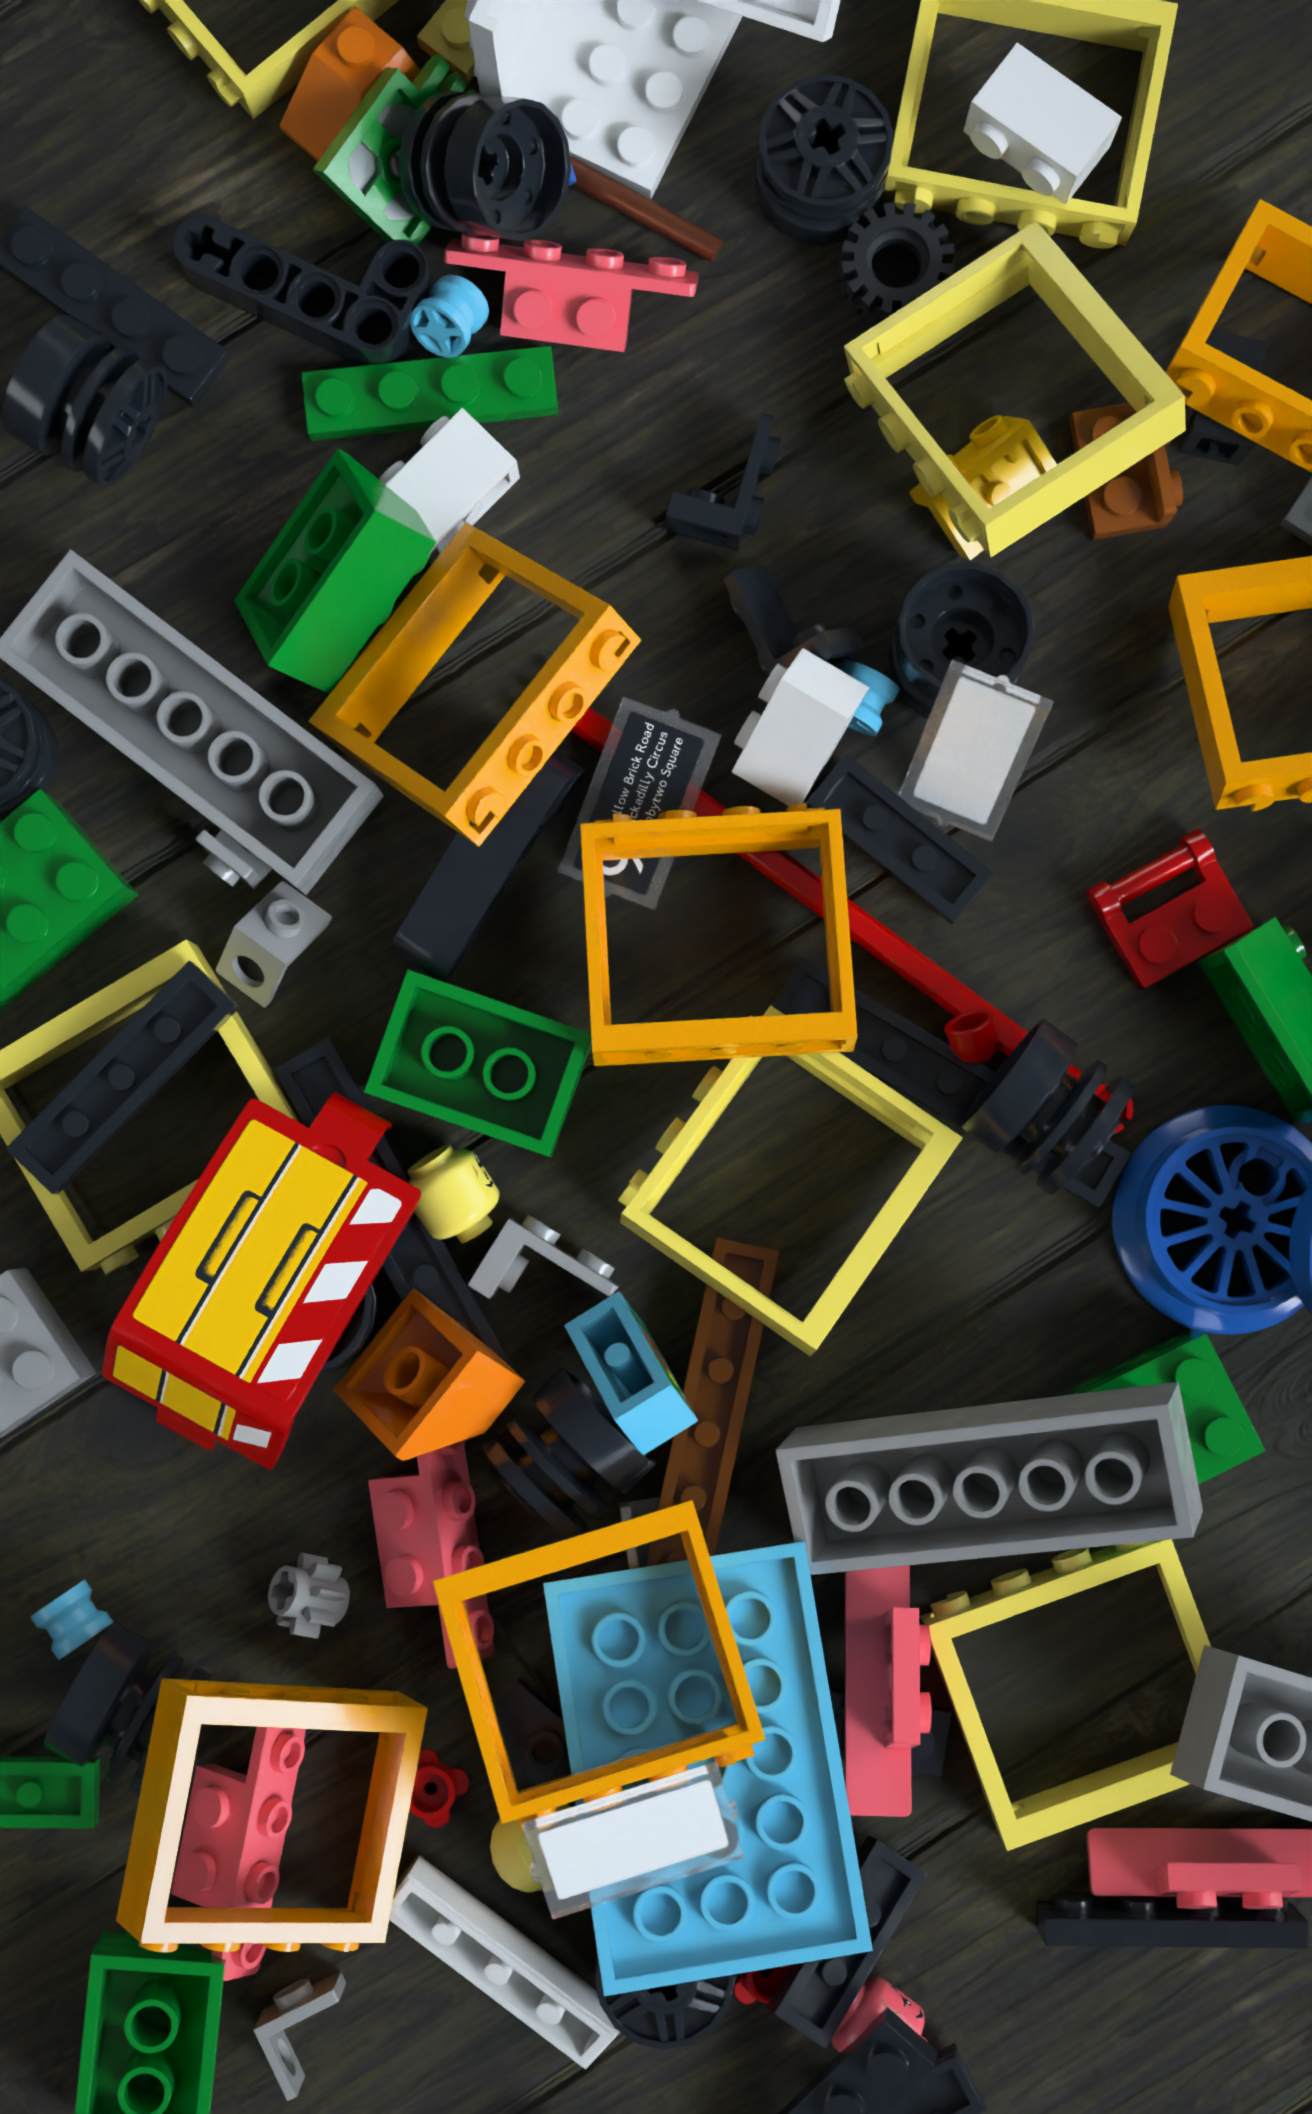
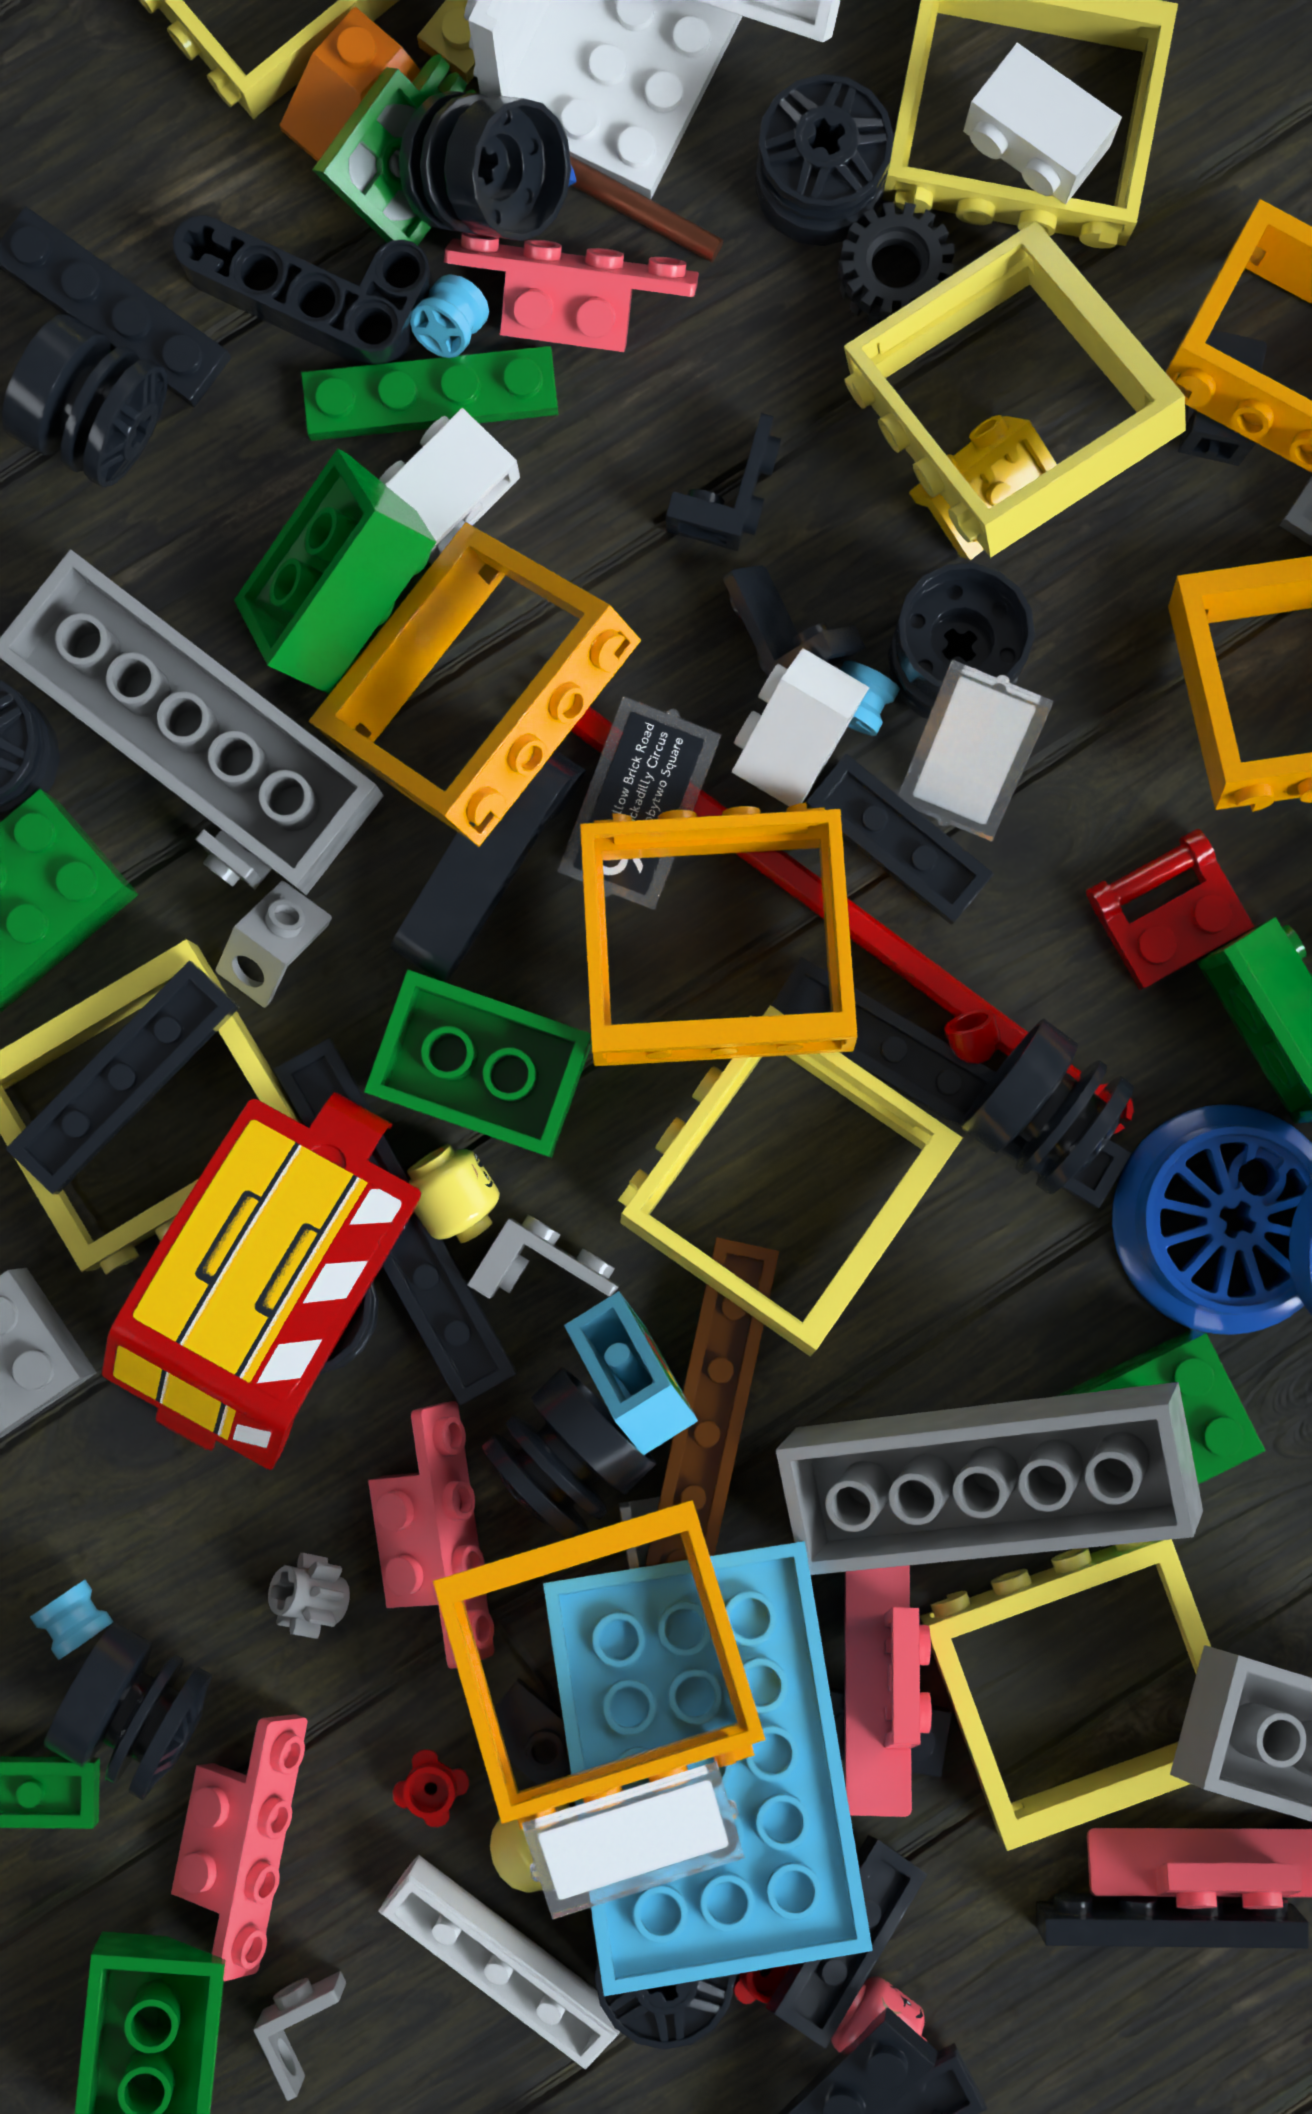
(163, 1800): light orange window -> none
(426, 1381): orange slope -> none
(1137, 498): dark orange bracket -> none

